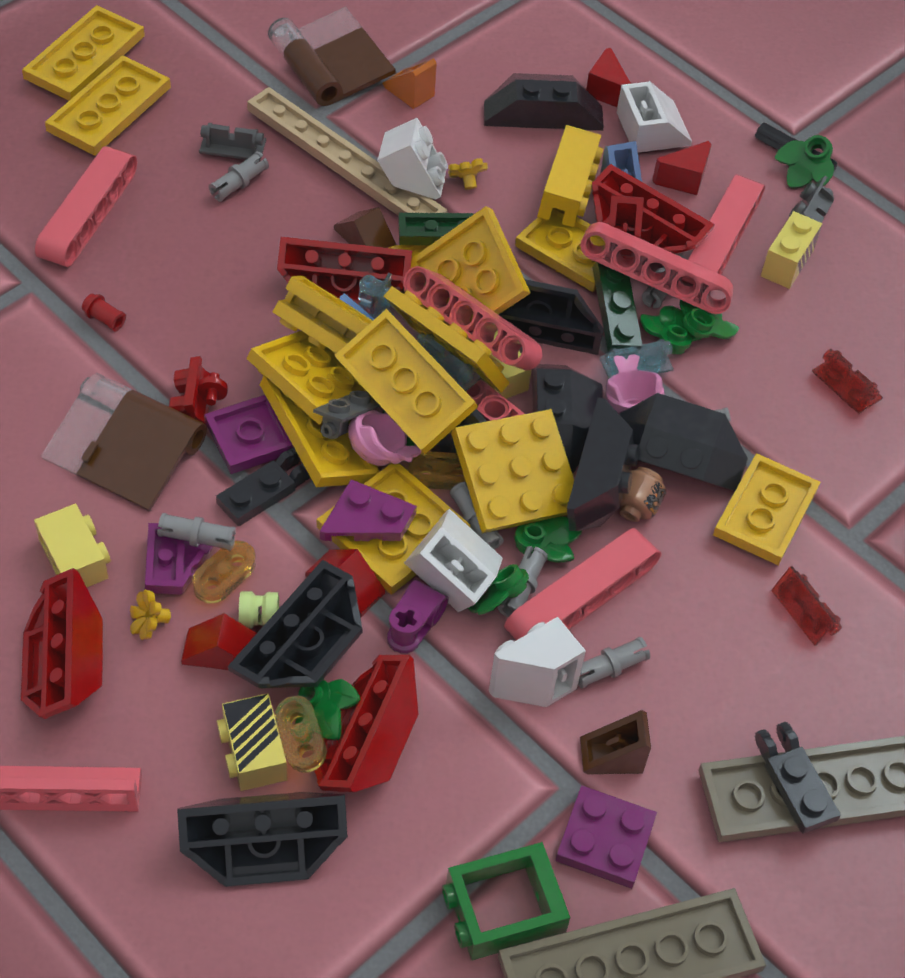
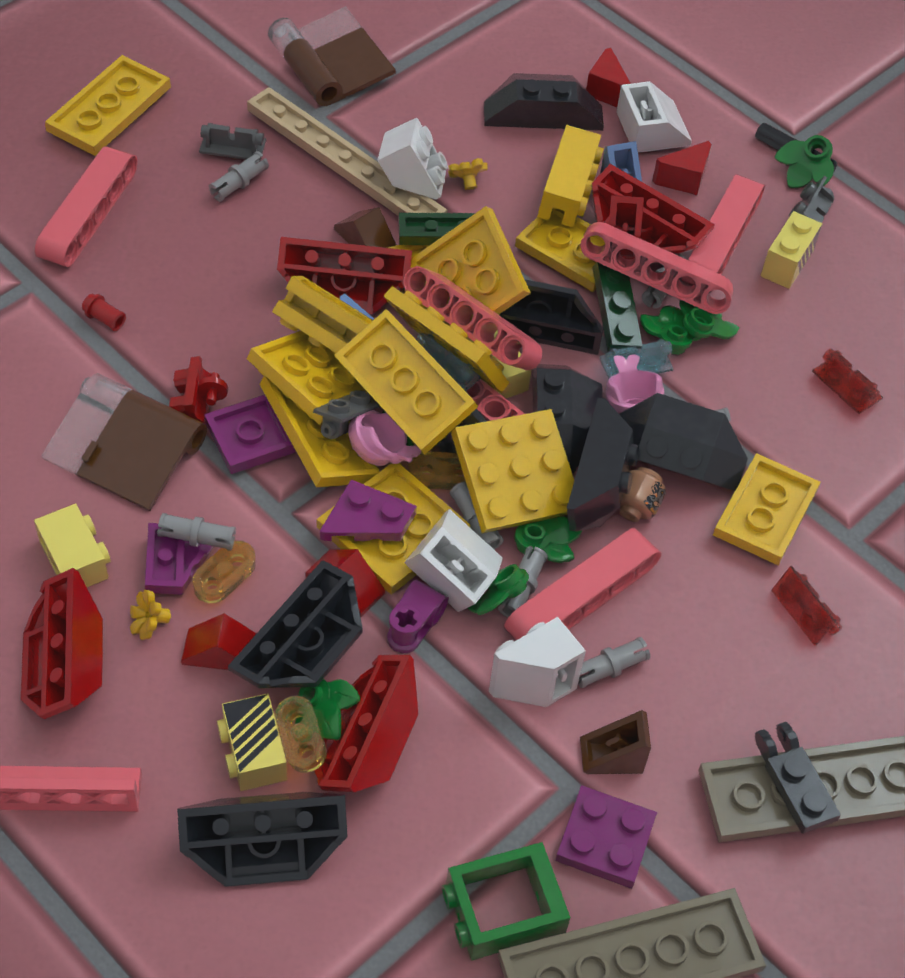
(83, 52): yellow plate -> none
(250, 608): yellowish green wheel -> none
(263, 488): black hinge -> none
(371, 295): clear light blue hinge -> none
(414, 84): orange slope -> none

